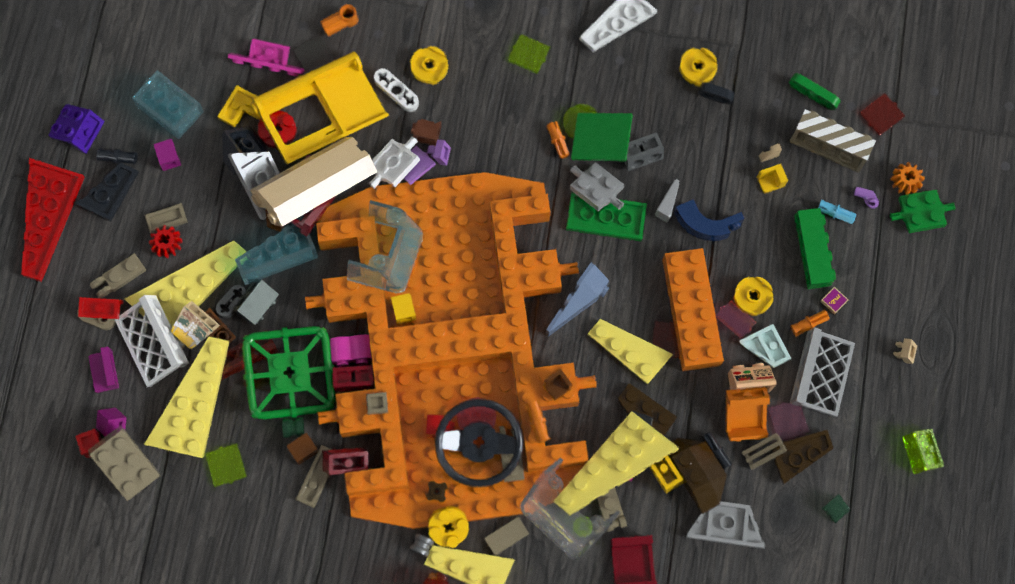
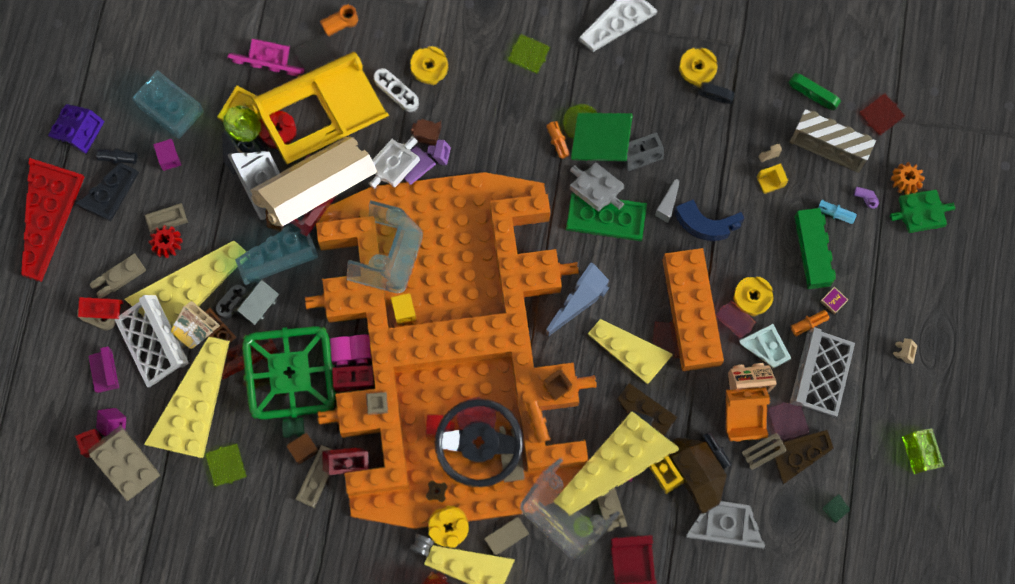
(242, 123): none -> clear neon green tile

